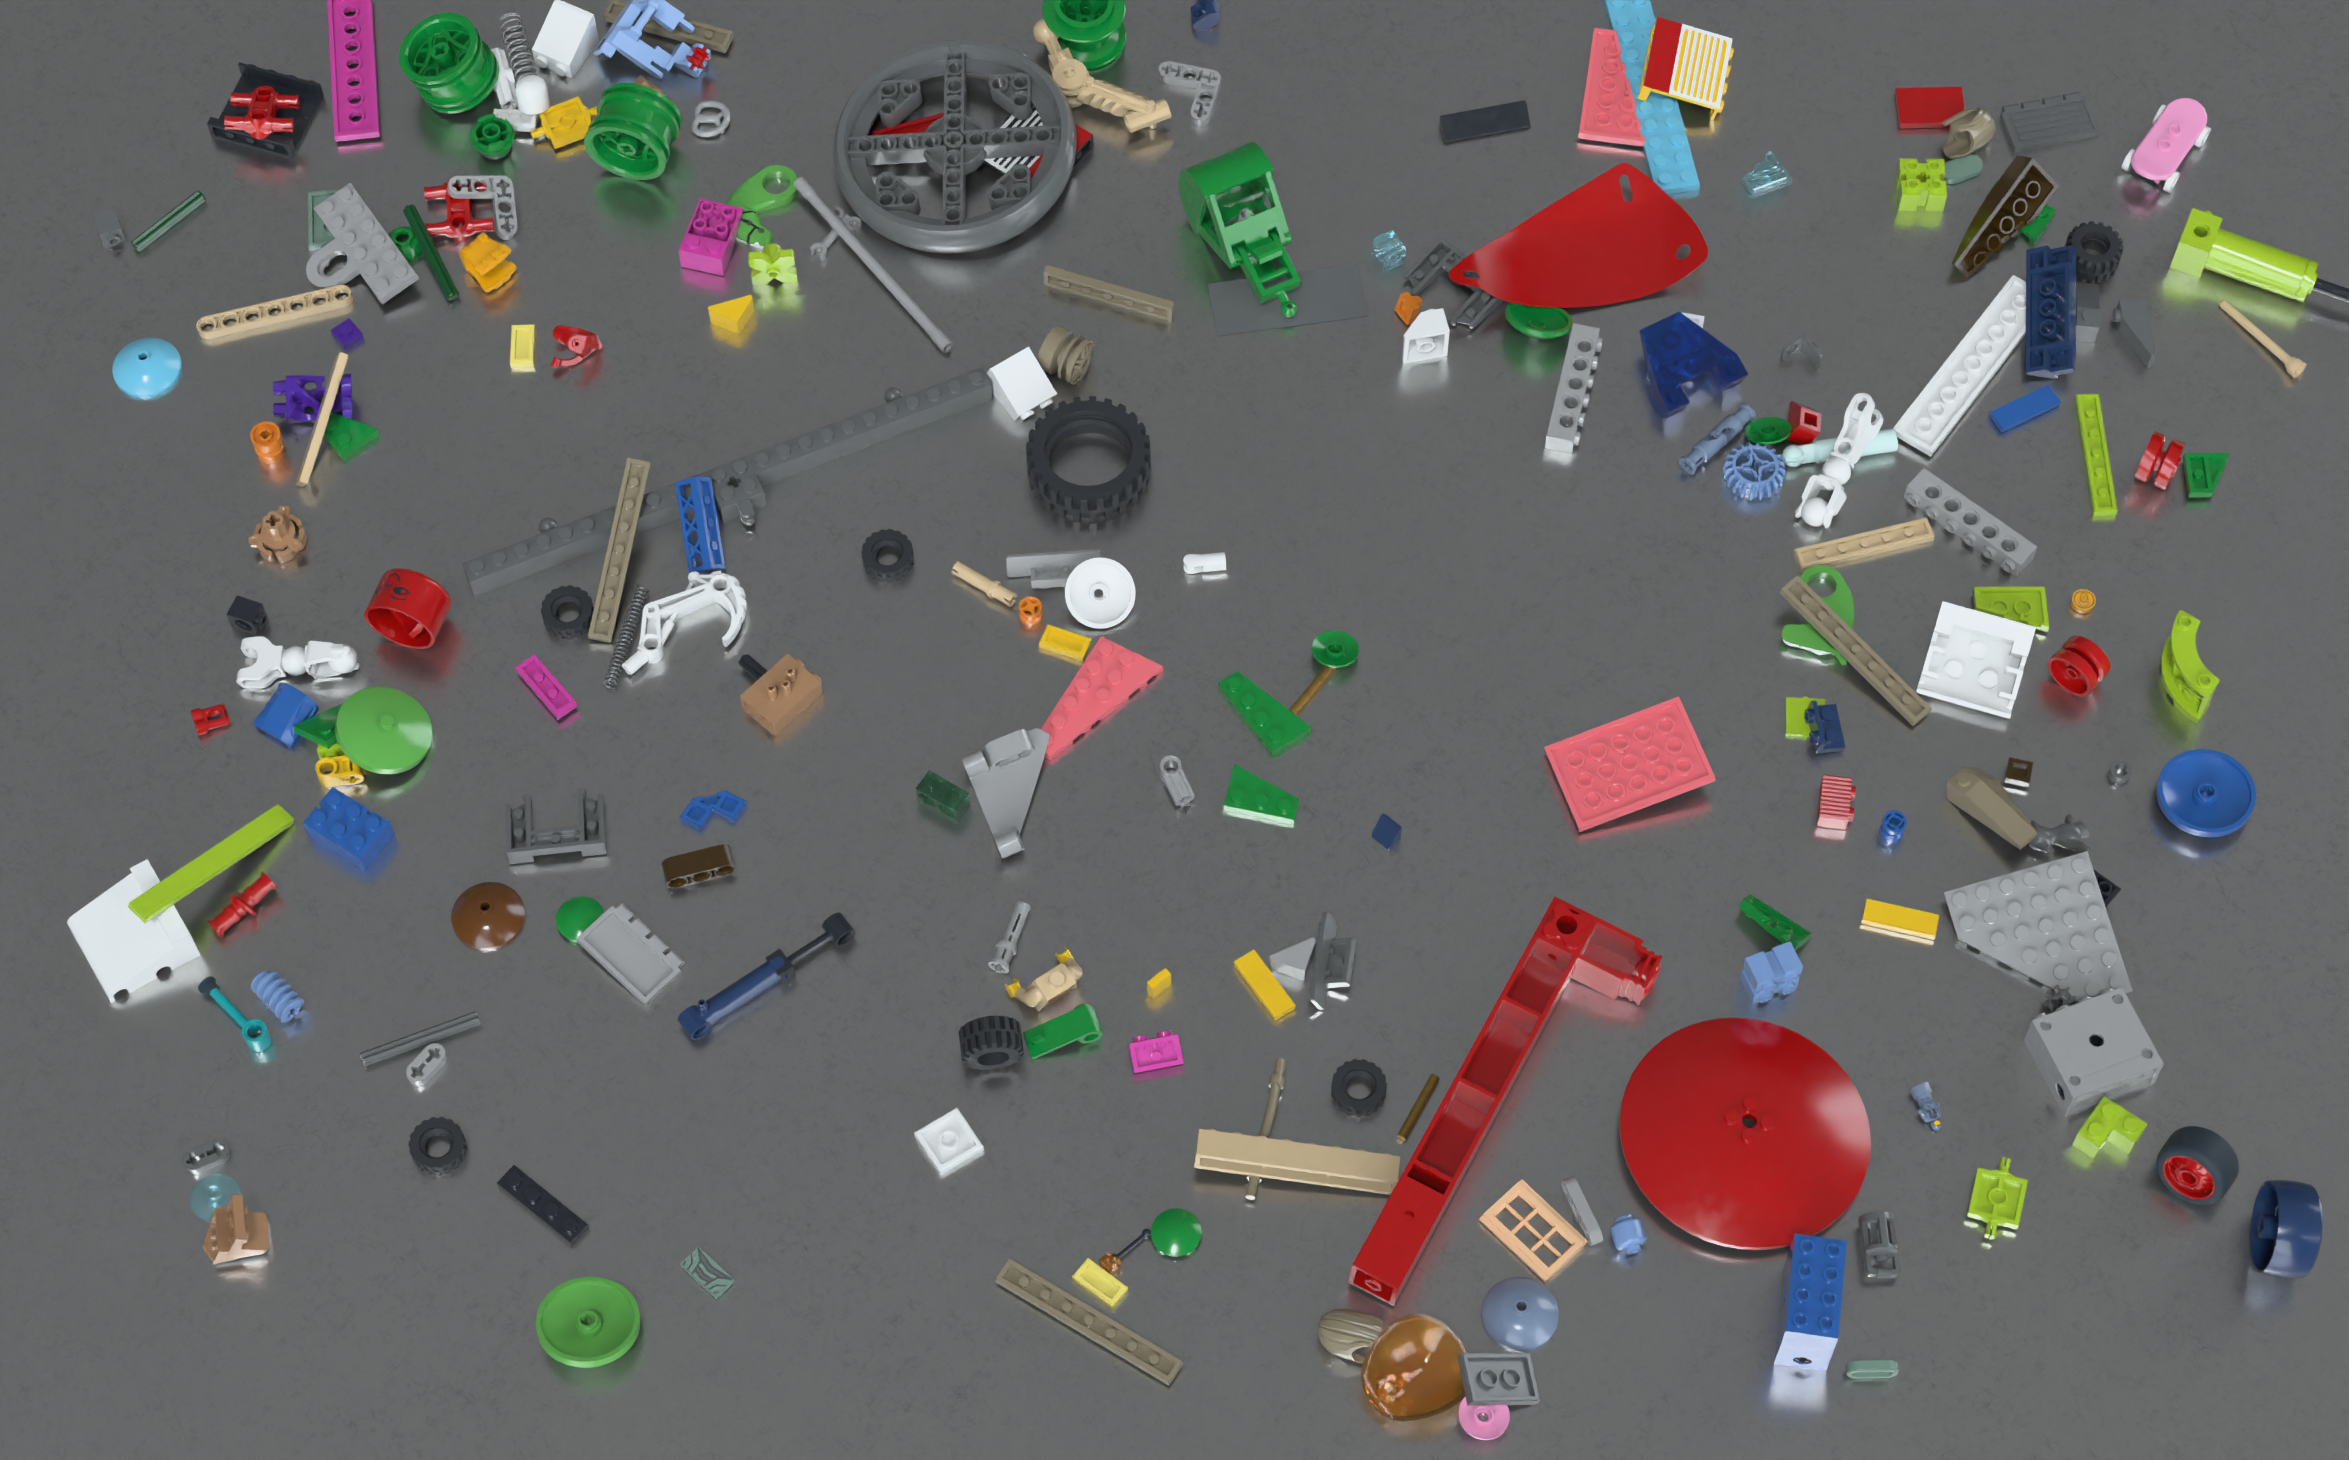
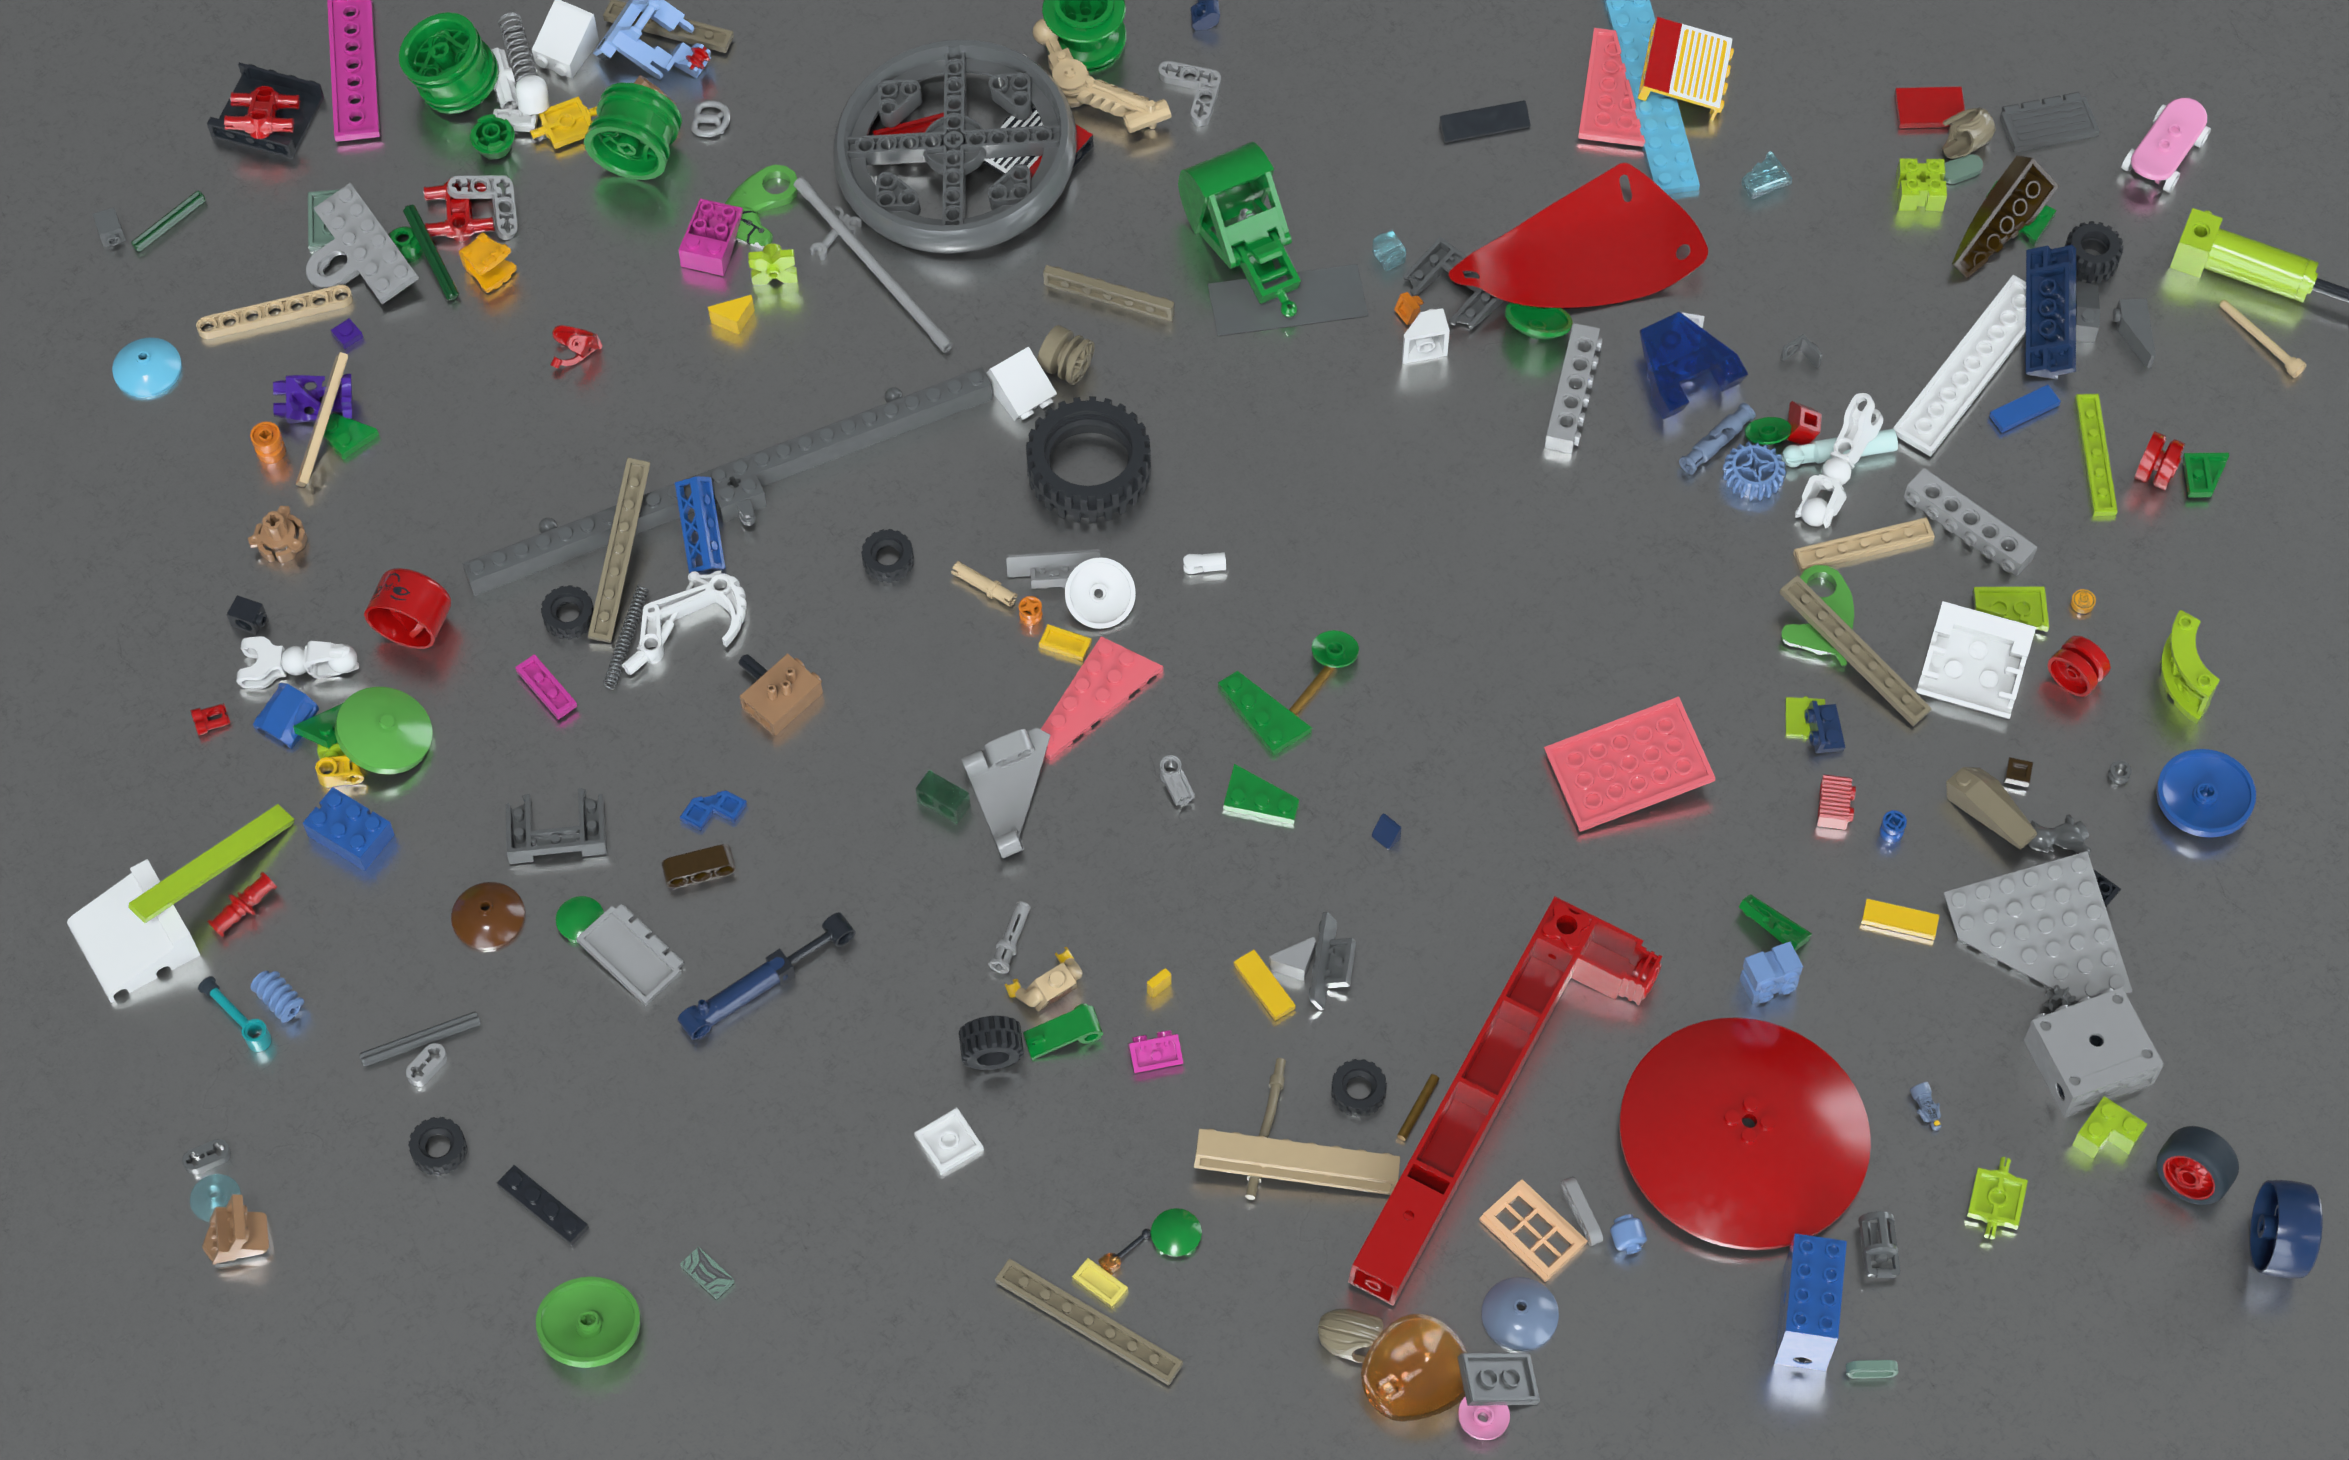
(522, 346): light yellow tile -> none

